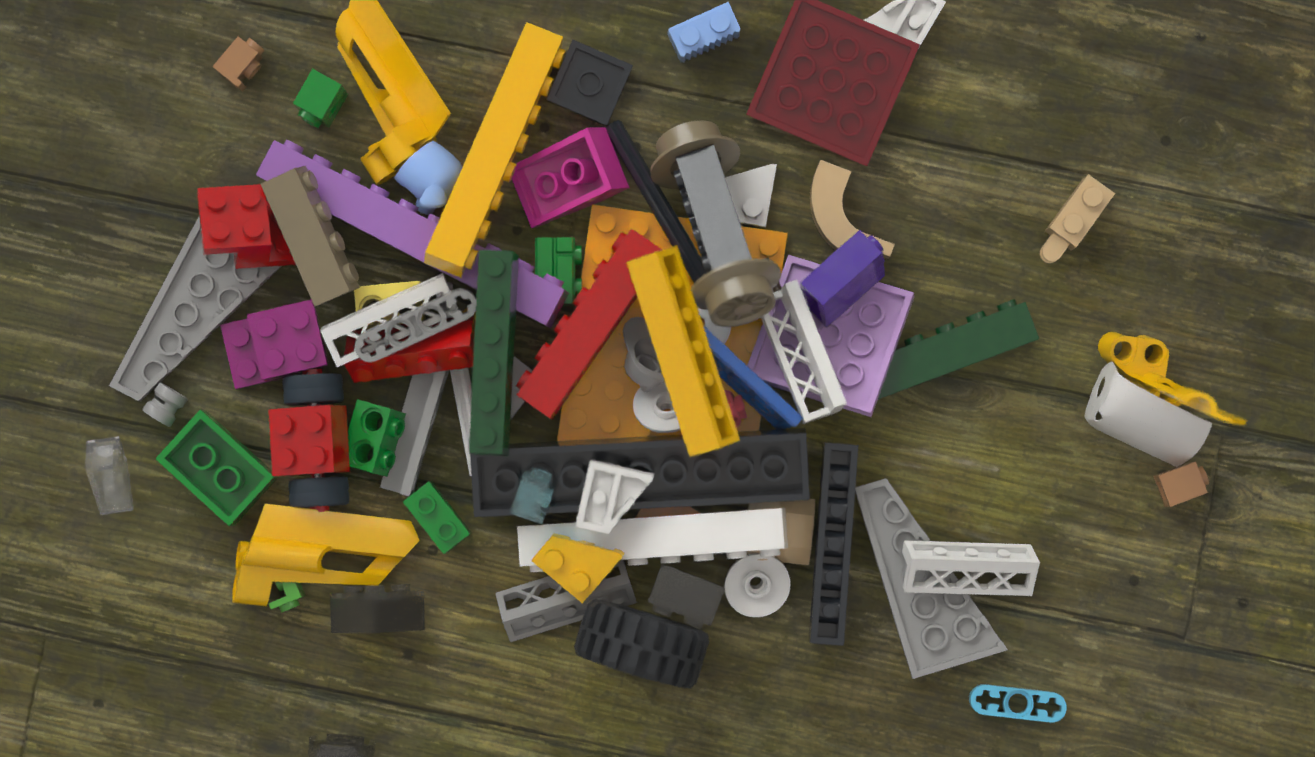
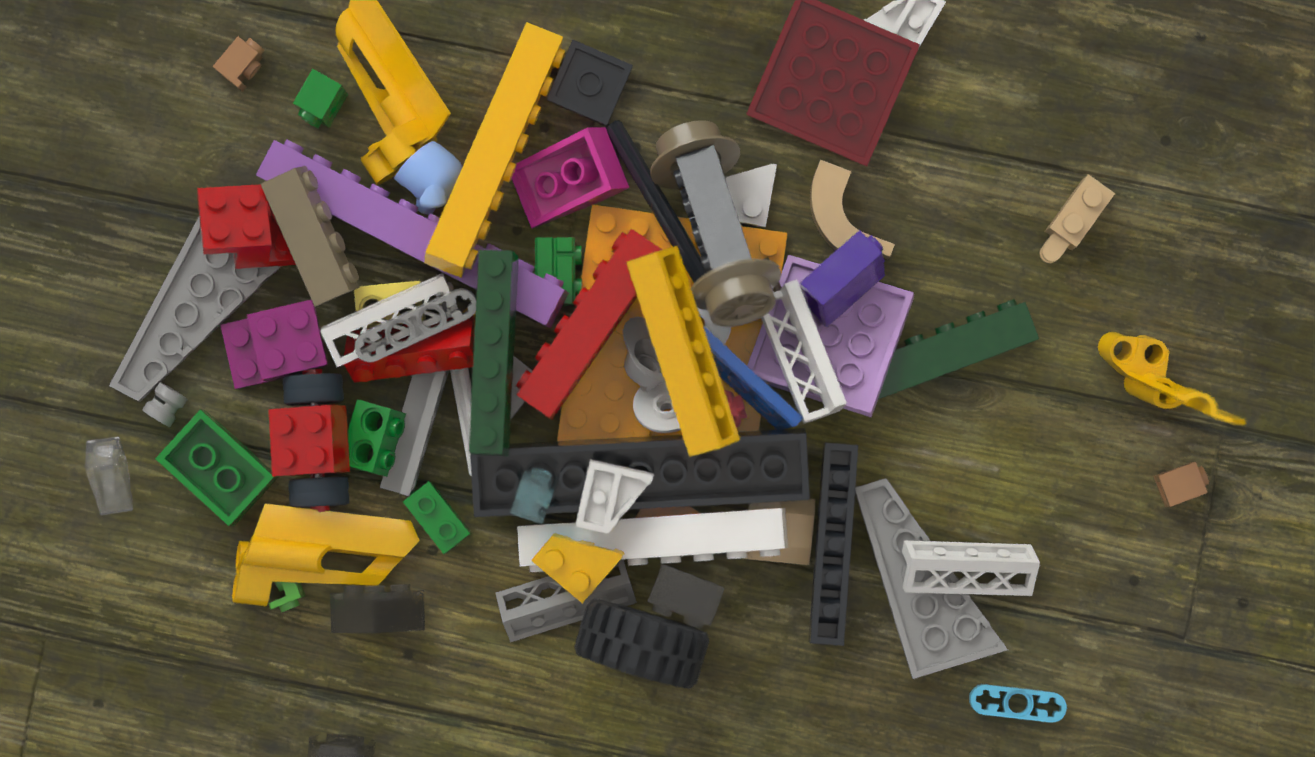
(704, 32): light blue brick -> none
(764, 597): white dish -> none
(1145, 419): white piece -> none

